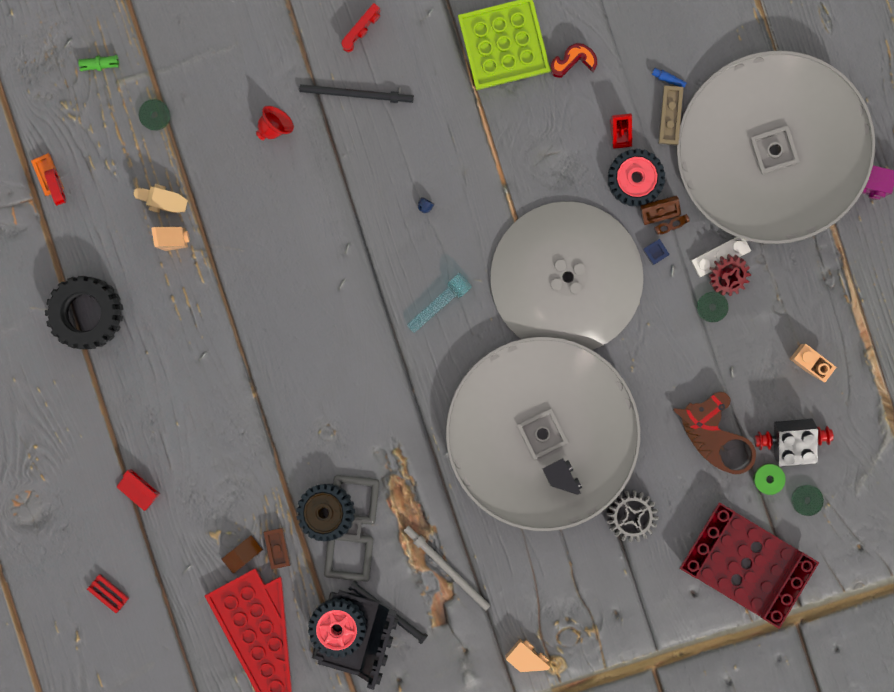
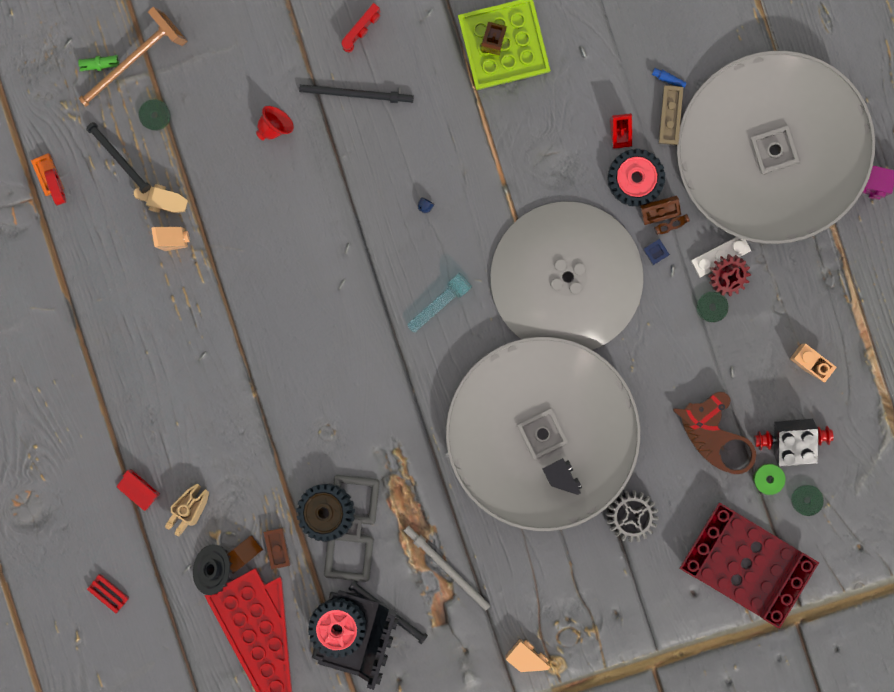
(59, 308): black tyre -> none
(143, 187): none -> black bar
(165, 27): none -> medium nougat tile
(187, 509): none -> tan hinge
(211, 569): none -> black gear
(493, 38): none -> reddish brown slope
(571, 57): dark red animal -> none

